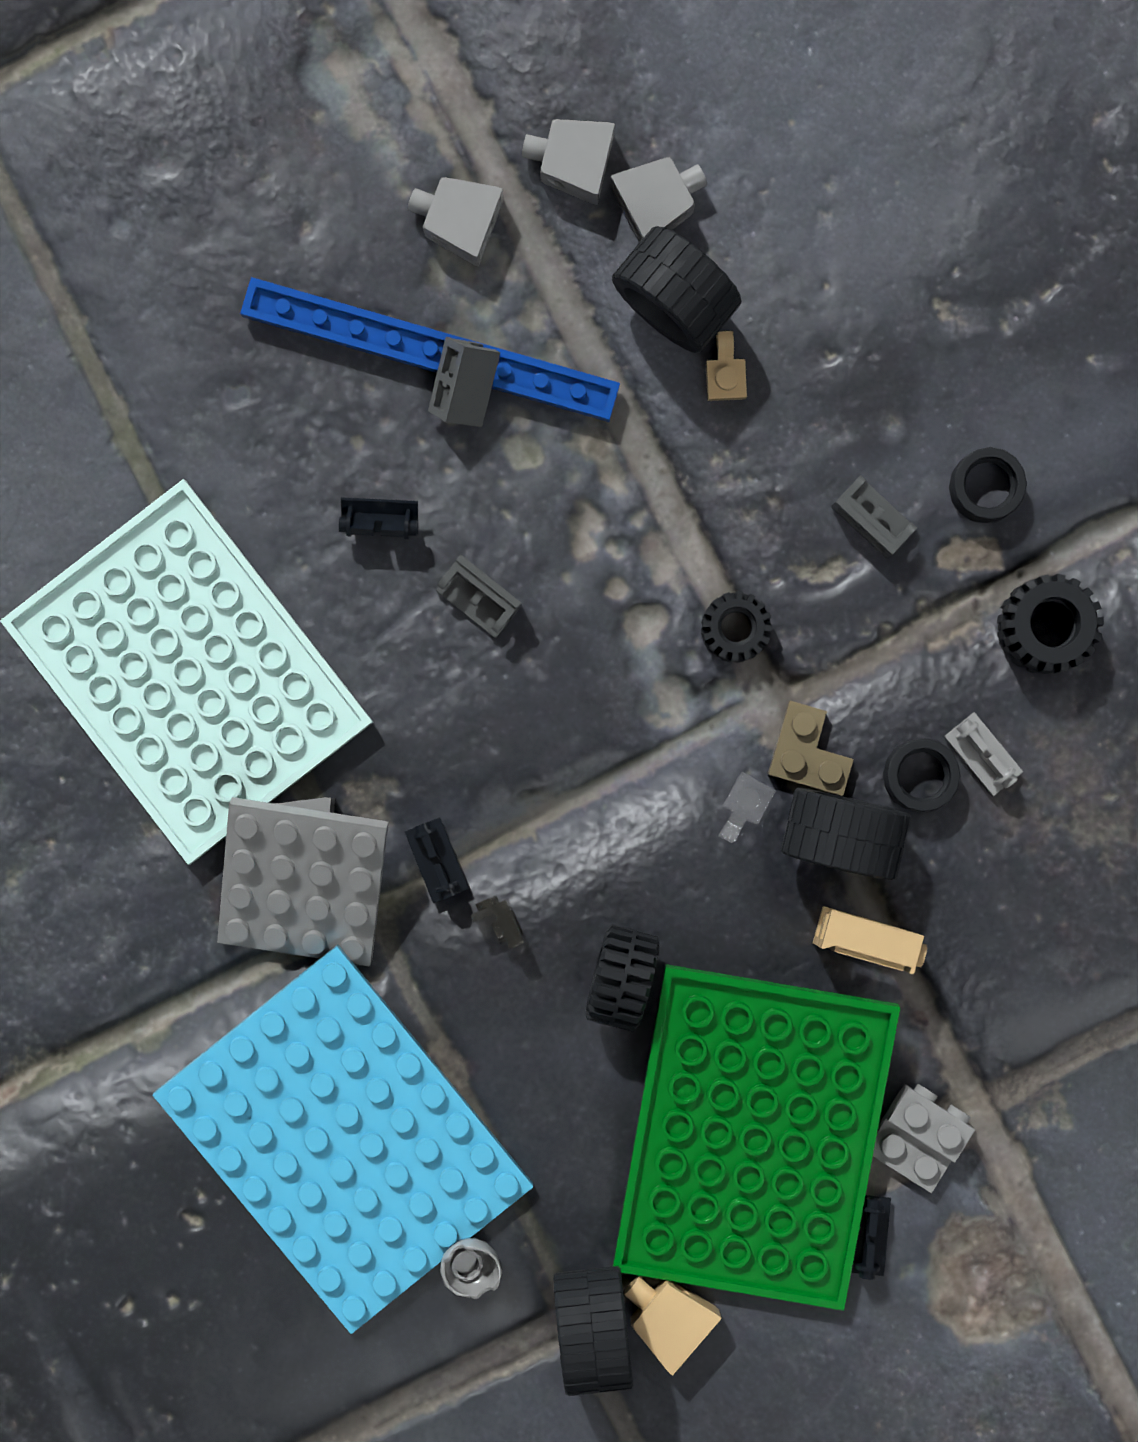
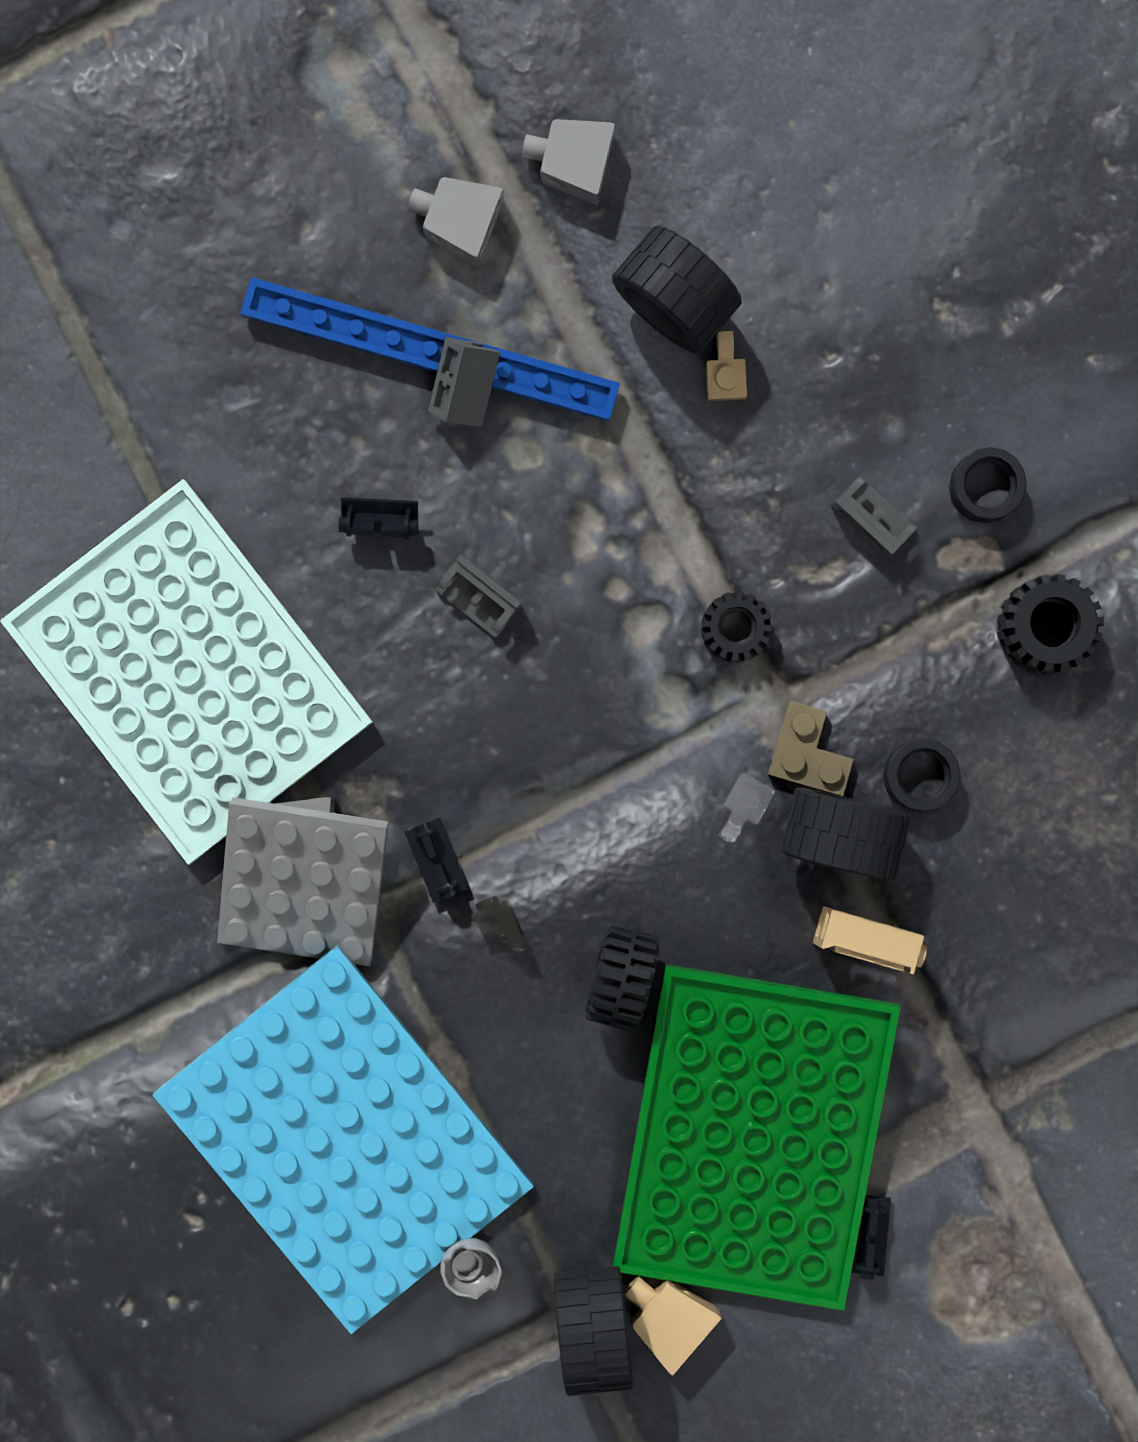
(657, 194): light grey torso -> none
(921, 1136): light grey plate -> none
(984, 754): light grey hinge -> none

